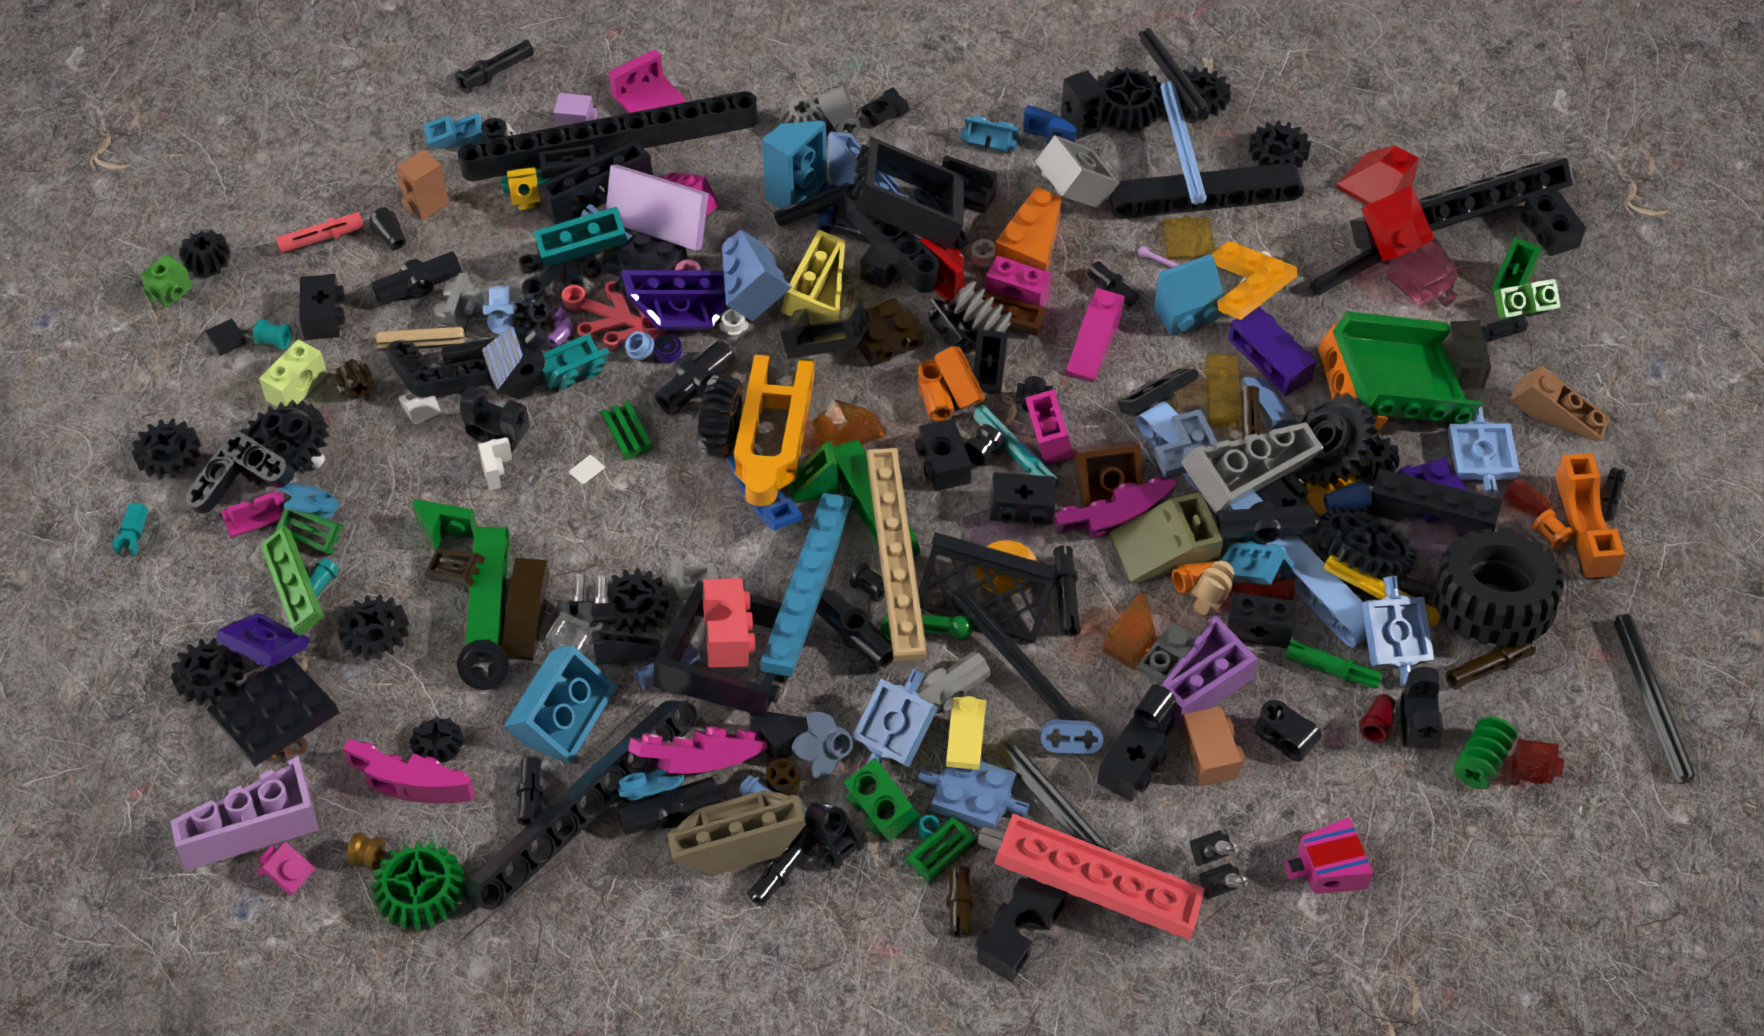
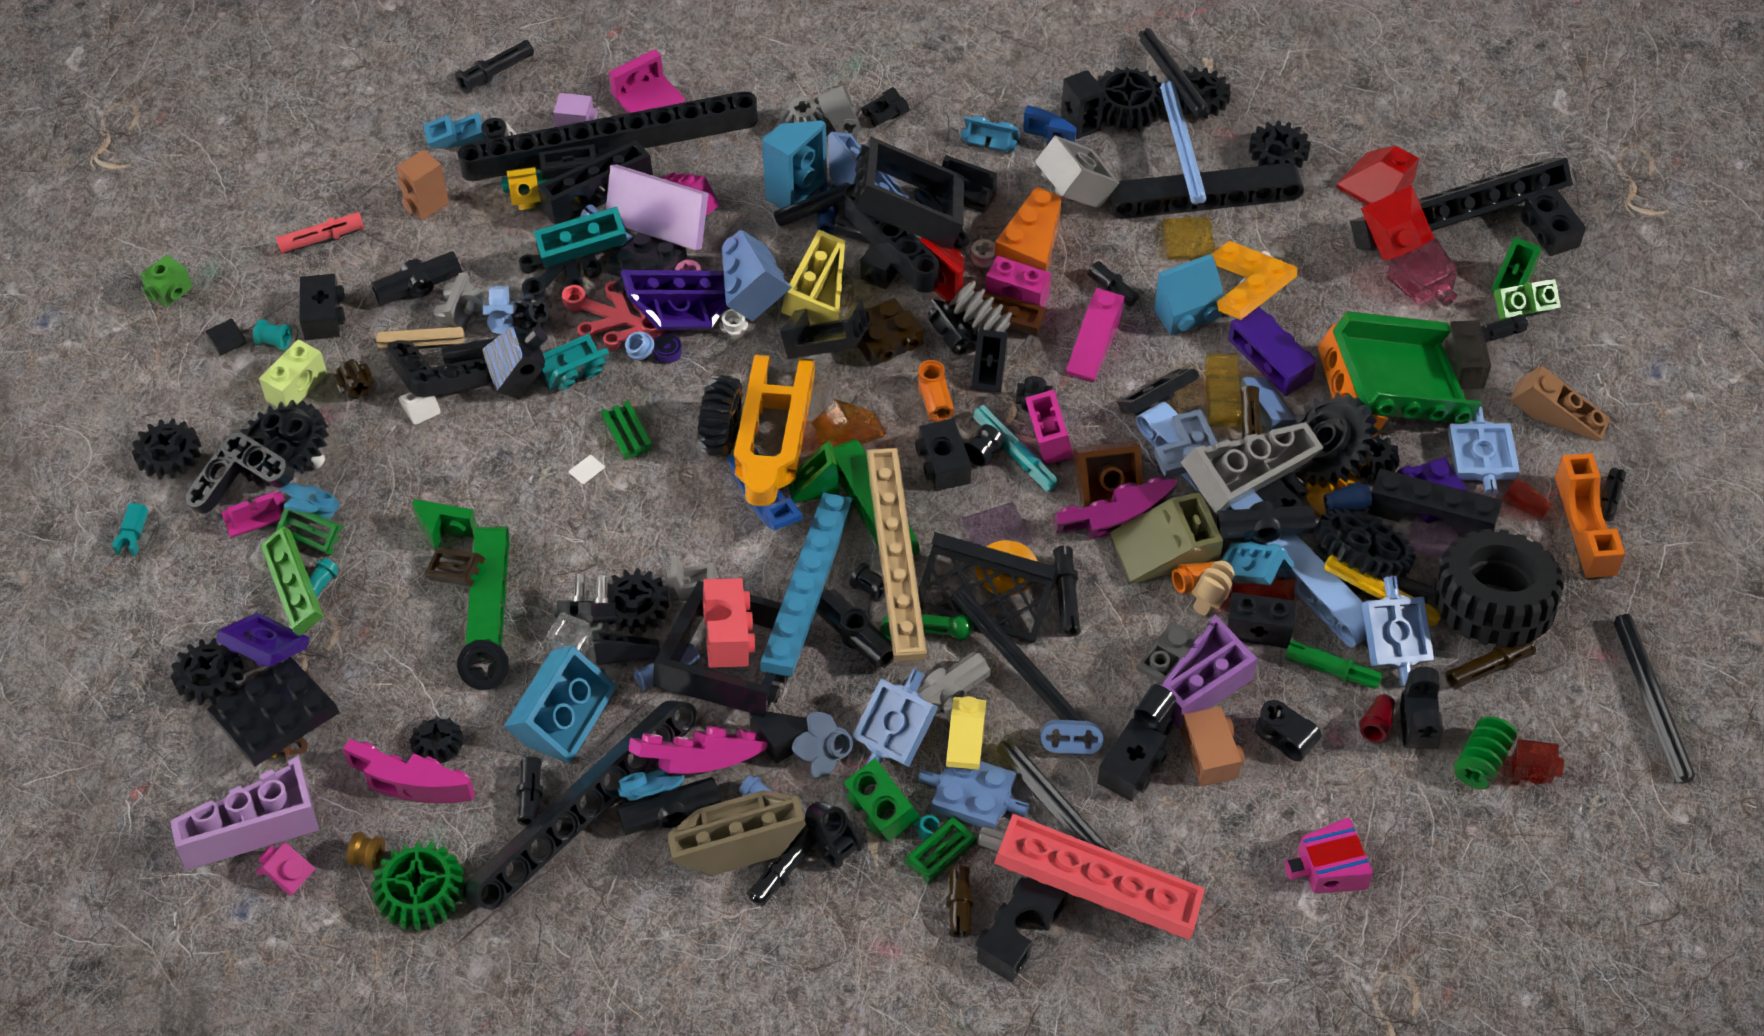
(204, 253): black gear -> none
(373, 627): black gear -> none
(386, 226): black cone -> none
(488, 421): black piece -> none
(492, 455): white bracket -> none
(525, 608): dark brown slope -> none
(563, 327): medium lavender arm -> none
(693, 377): black piece -> none
(783, 770): dark brown wheel -> none
(959, 377): orange slope -> none
(1022, 498): black brick -> none
(1131, 634): clear orange slope -> none
(1144, 252): lavender hinge -> none
(1226, 875): black piece -> none
(1345, 271): black axle -> none
(1552, 529): orange bush -> none

